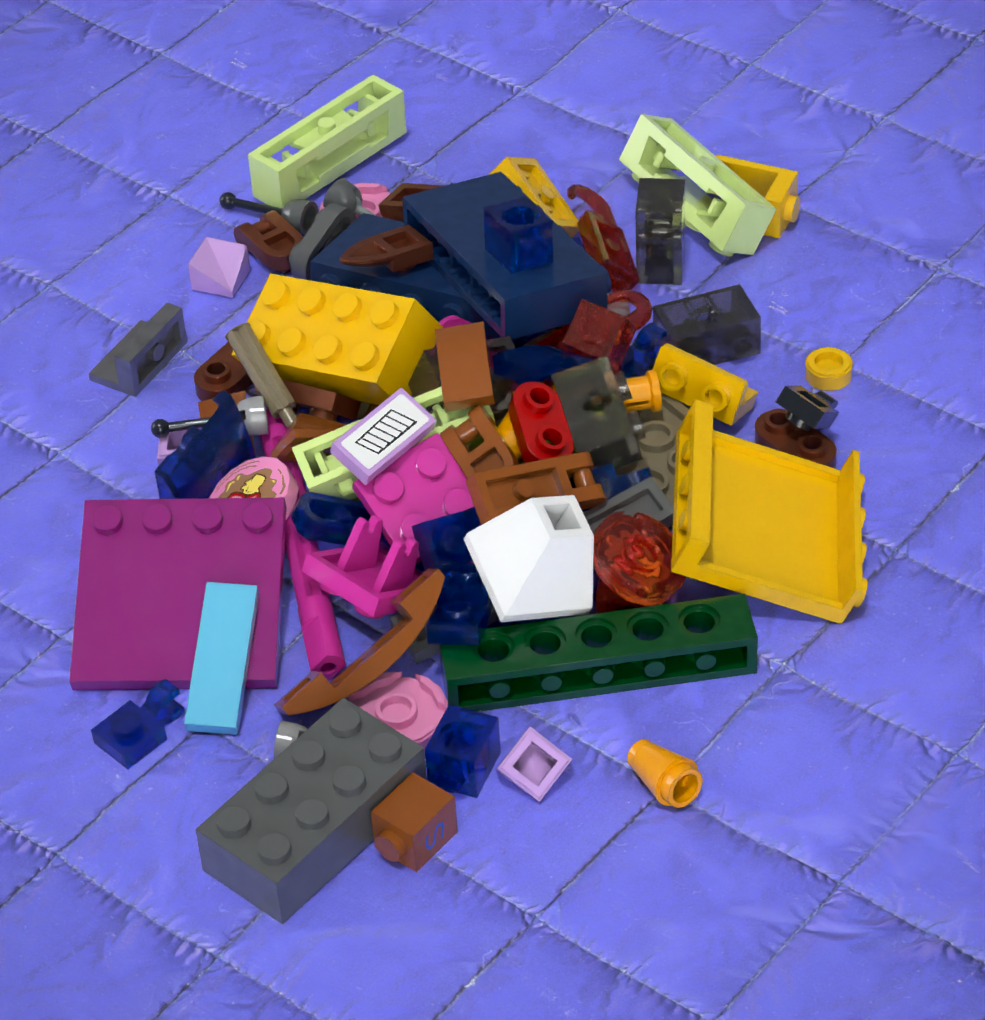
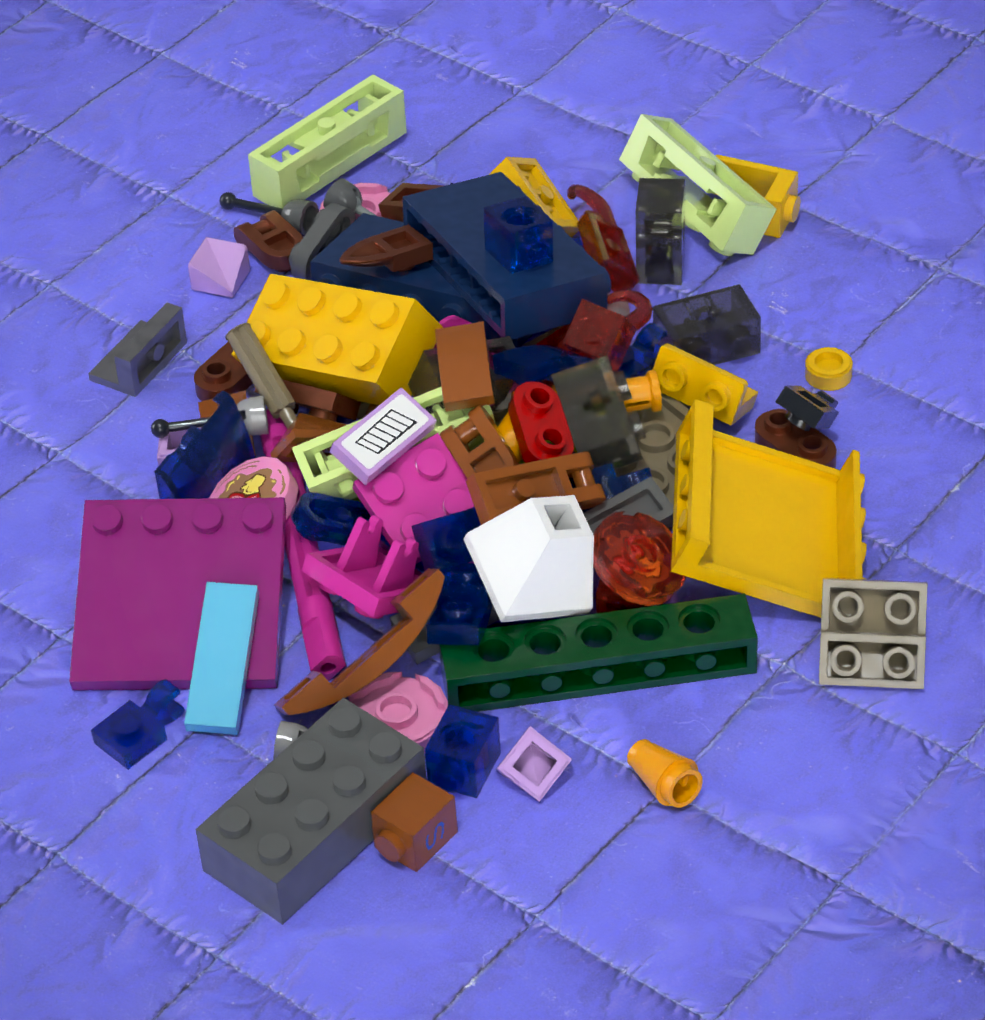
(873, 633): none -> dark tan slope

